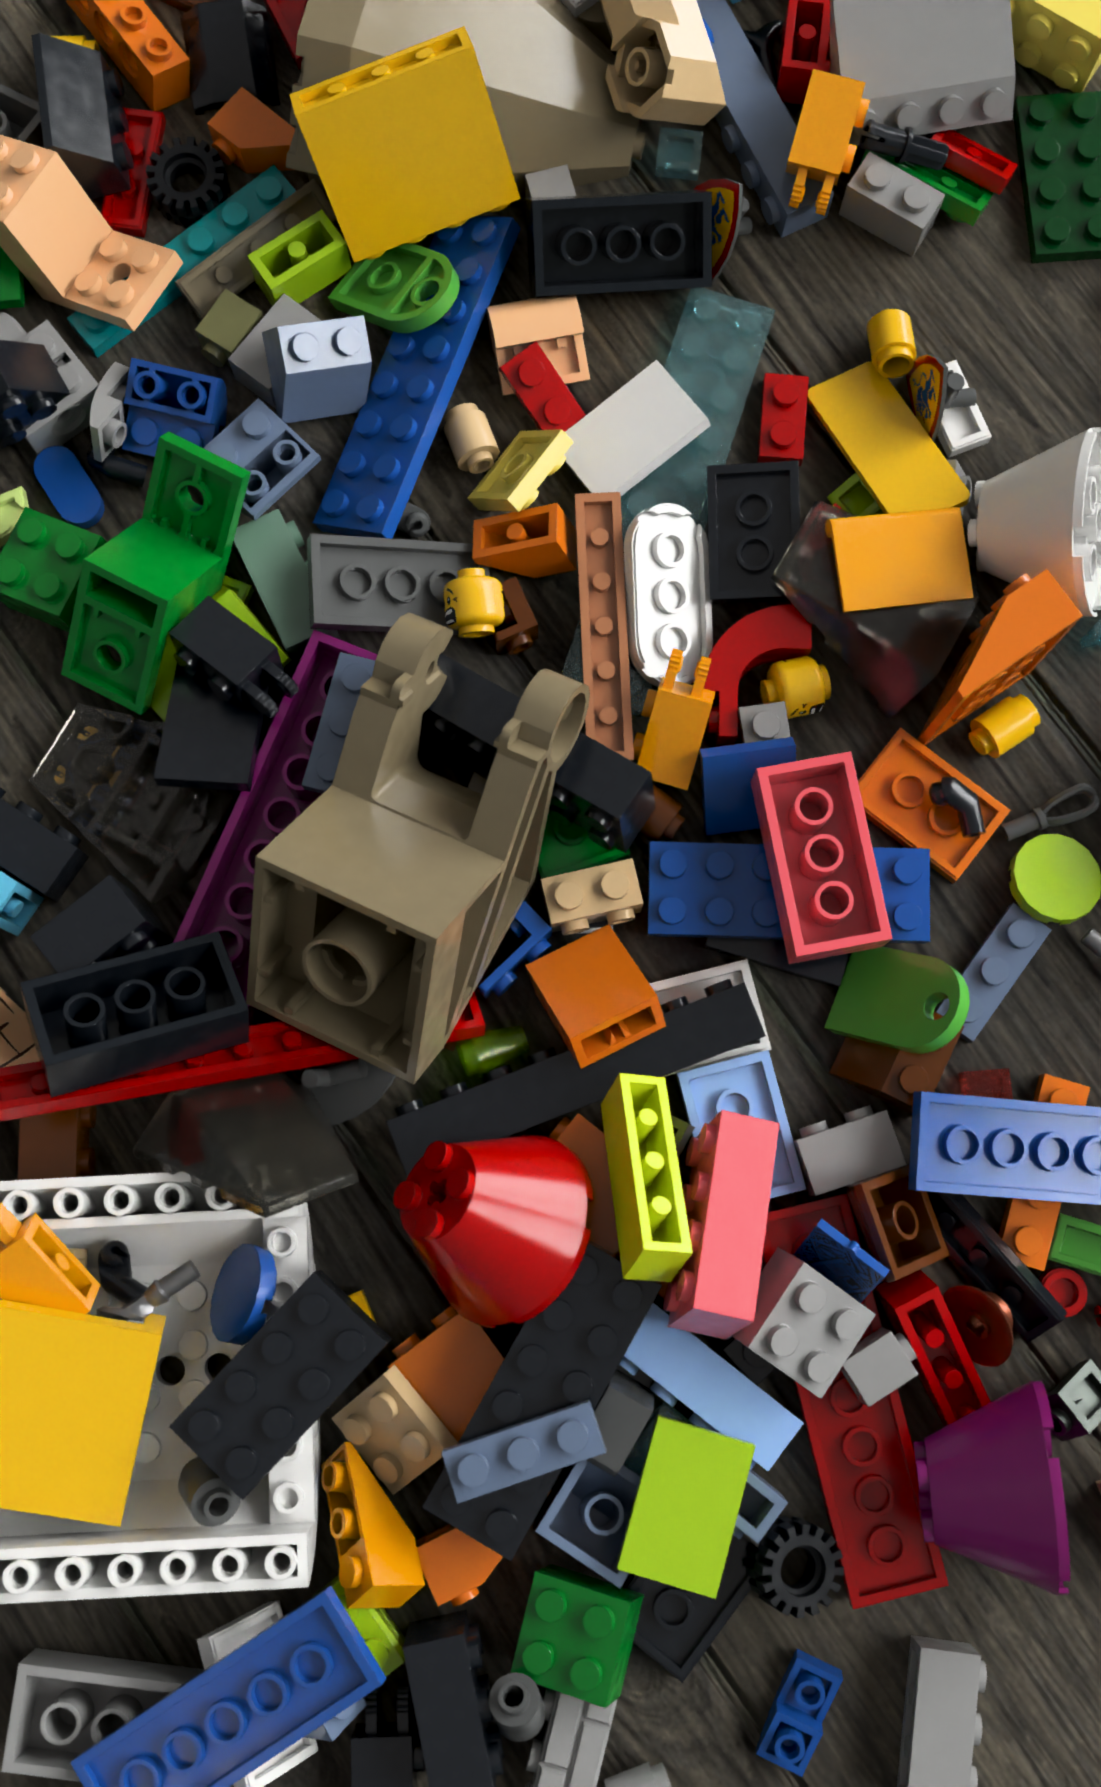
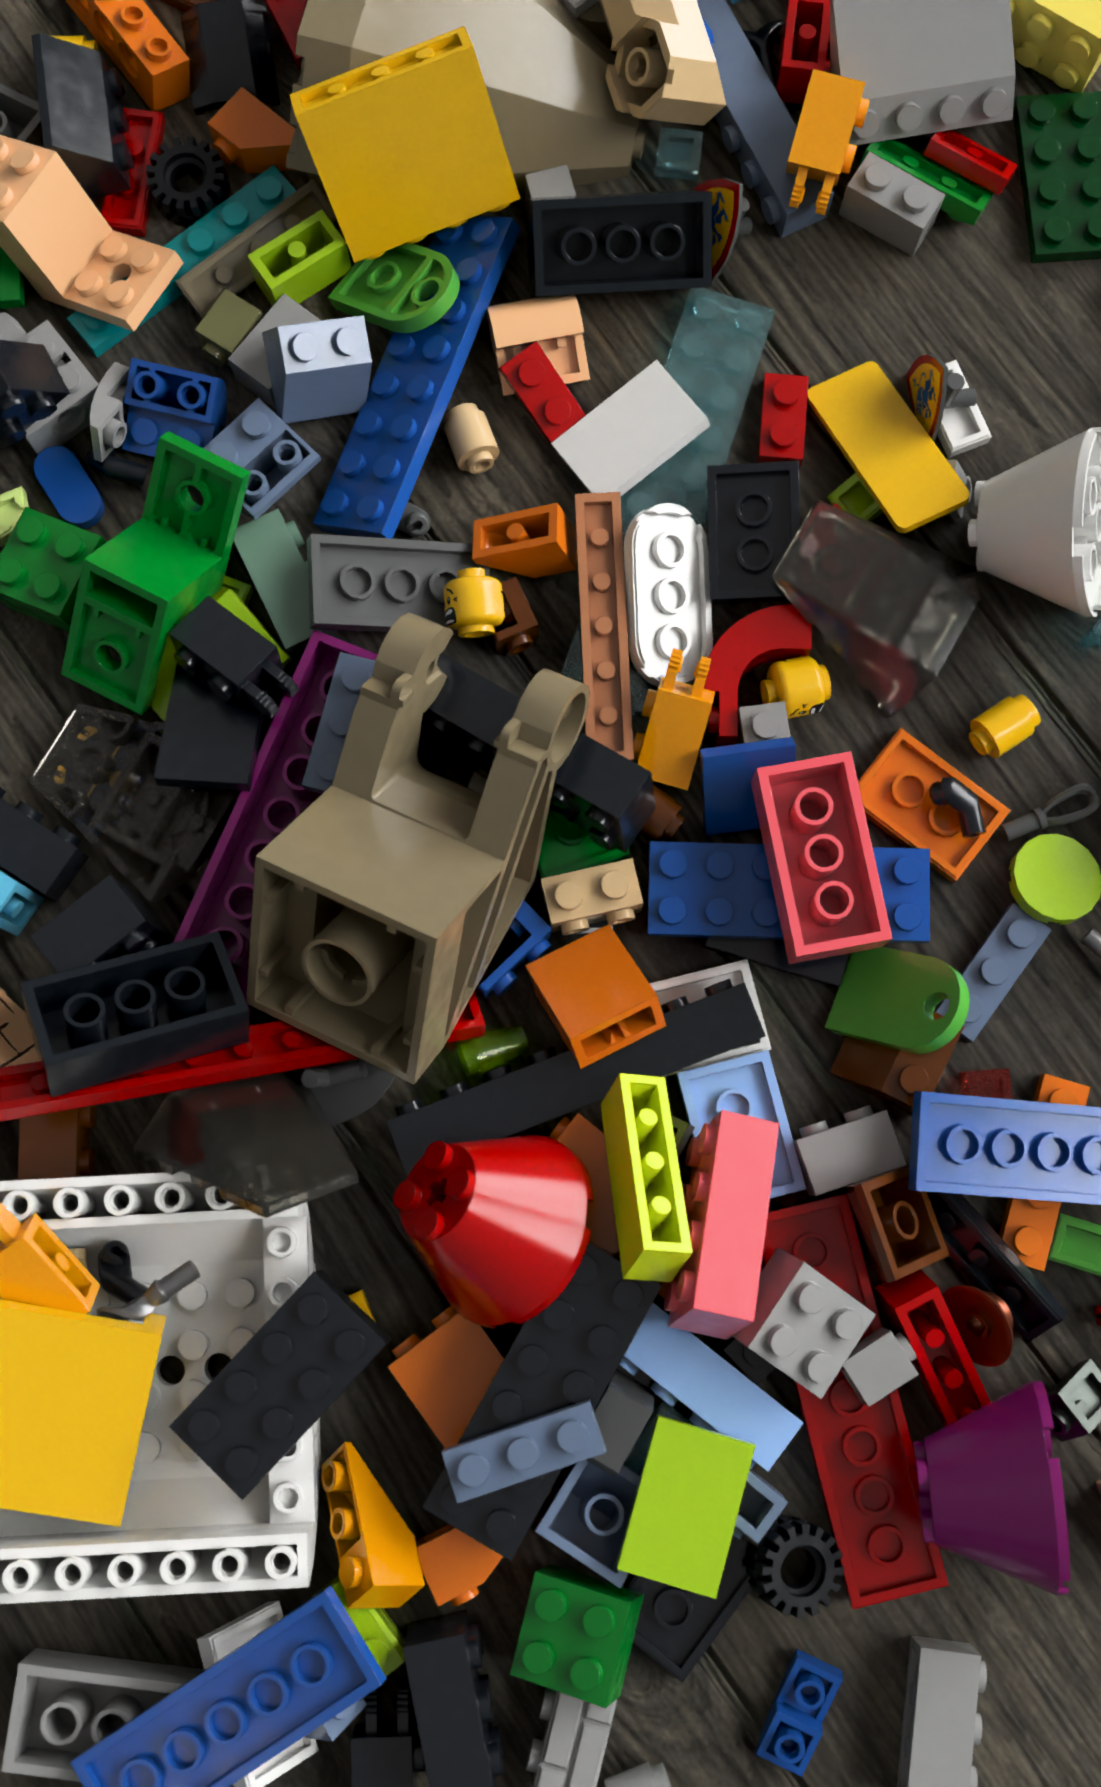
(207, 1494): dark grey brick -> none
(240, 1294): blue tile -> none
(394, 1430): tan plate -> none
(520, 470): light yellow plate -> none
(524, 1720): dark grey brick -> none
(841, 1261): blue piece -> none
(891, 343): yellow brick -> none
(900, 559): light orange piece -> none
(904, 145): black axle -> none
(1004, 648): orange slope -> none
(1066, 1288): red tile -> none

